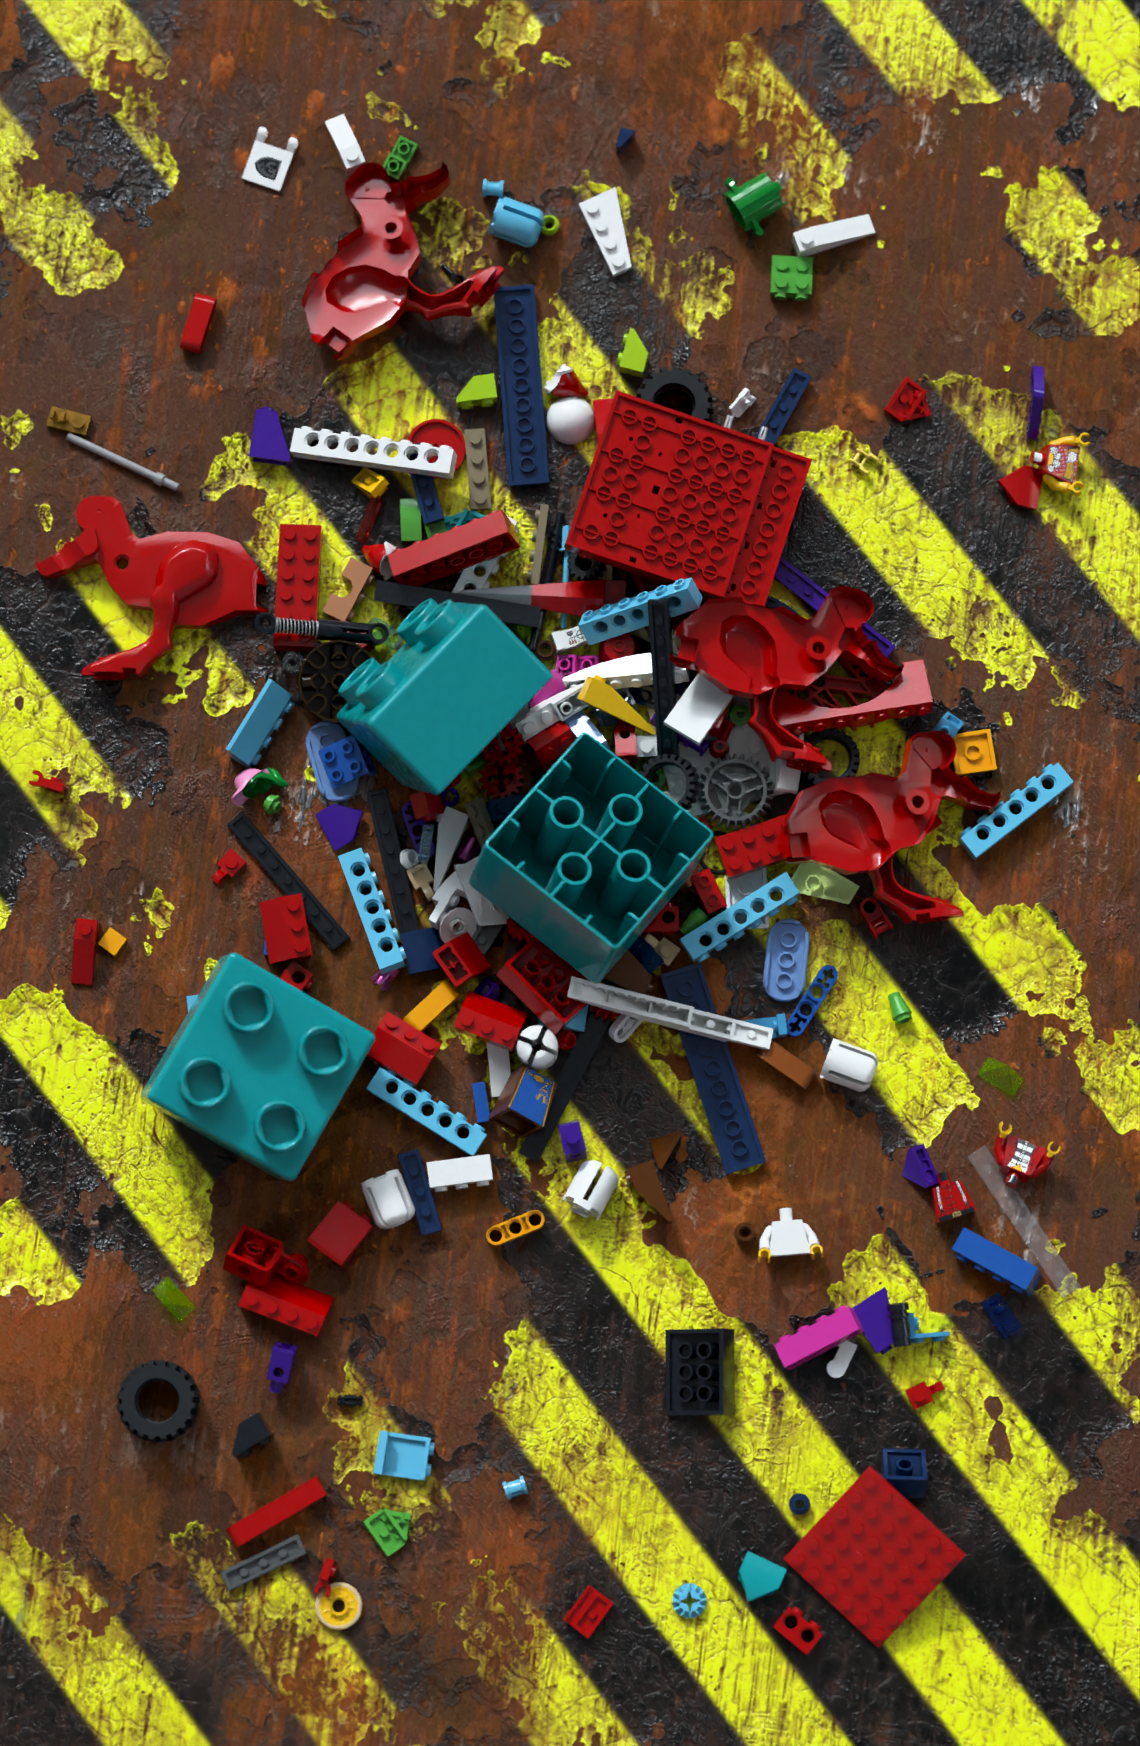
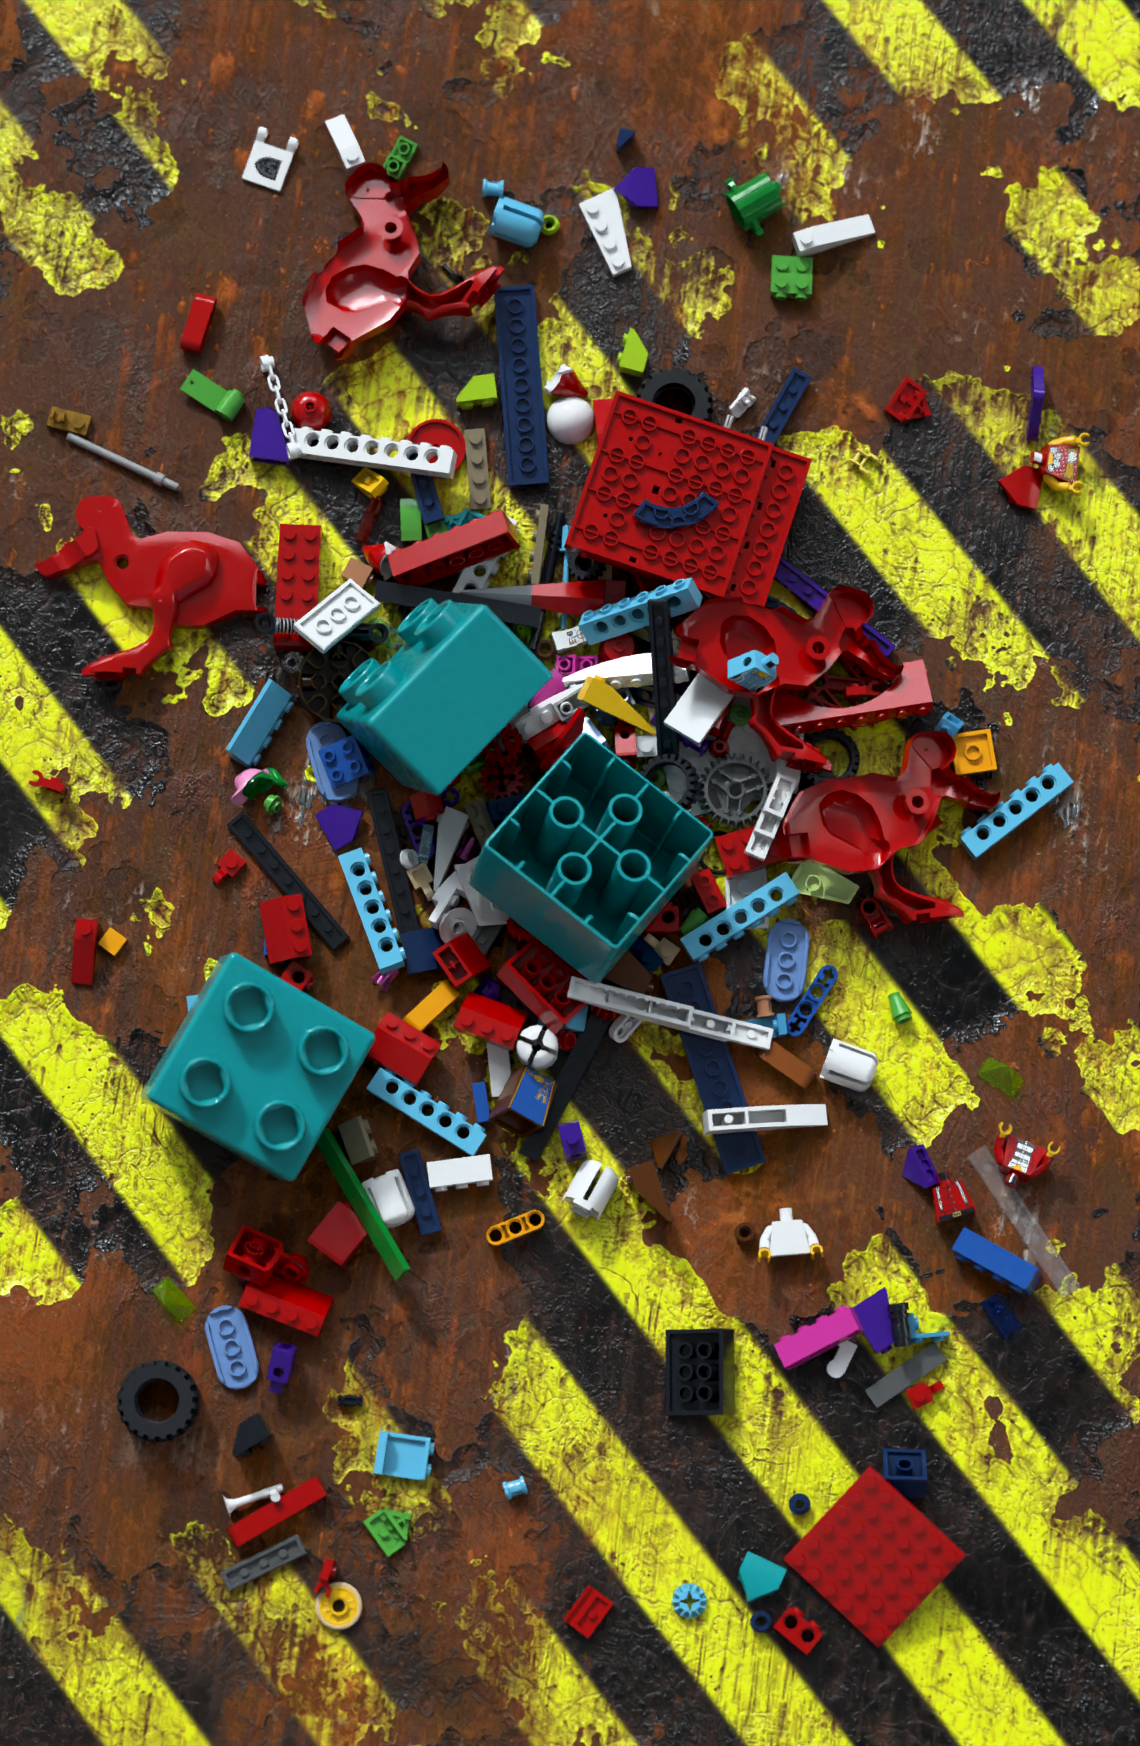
(213, 396): none -> bright green door
(232, 1347): none -> medium blue tile
(267, 364): none -> white piece
(272, 1492): none -> white piece
(315, 418): none -> red cylinder
(336, 616): none -> white tile
(357, 1141): none -> dark tan slope
(362, 1205): none -> green tile
(565, 739): none -> red wing
(639, 188): none -> dark purple slope
(677, 517): none -> dark blue tile
(753, 670): none -> medium azure torso
(753, 1621): none -> dark blue plate
(763, 1118): none -> white slope
(764, 1006): none -> nougat bush
(770, 816): none -> white slope
(856, 691): none -> red plate
(905, 1375): none -> dark grey tile

